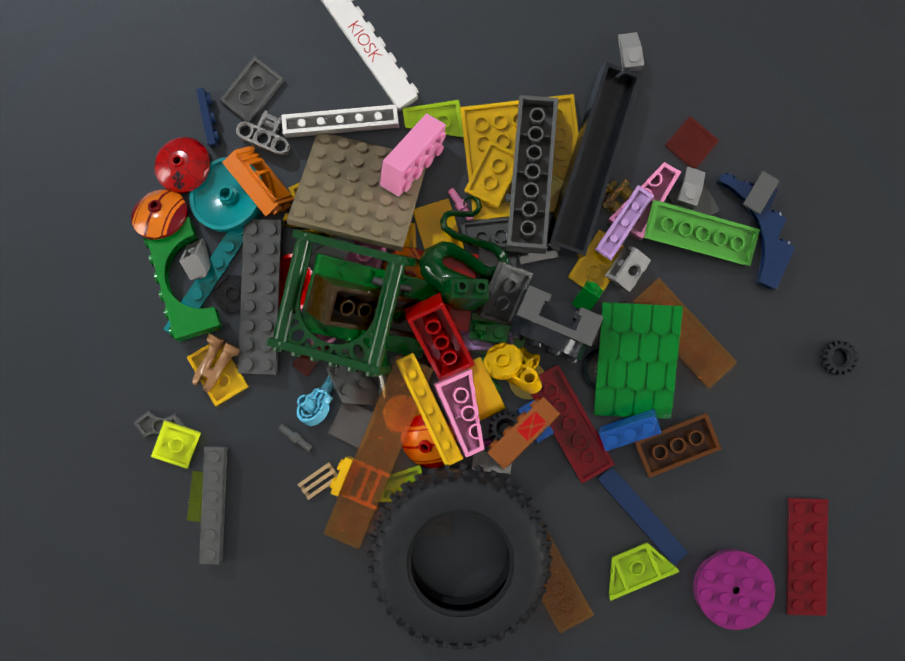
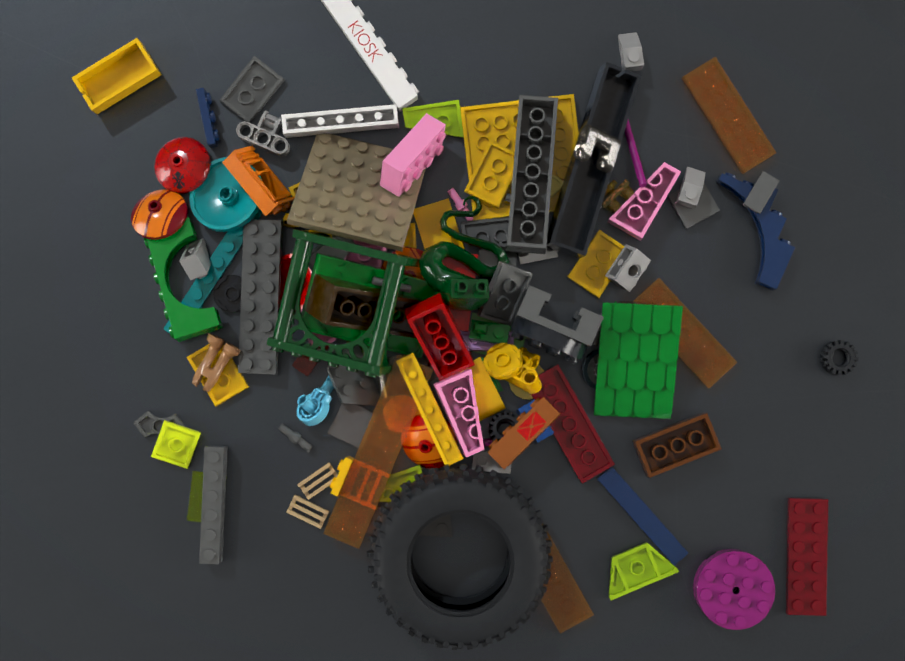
(116, 76): none -> yellow piece
(304, 518): none -> tan tile
(588, 296): green brick -> none
(594, 137): none -> clear smoke connector
(624, 223): lavender tile -> none
(630, 430): blue brick -> none
(635, 156): none -> magenta bar
(692, 142): clear red tile -> none
(701, 233): bright green plate -> none
(729, 115): none -> clear orange plate

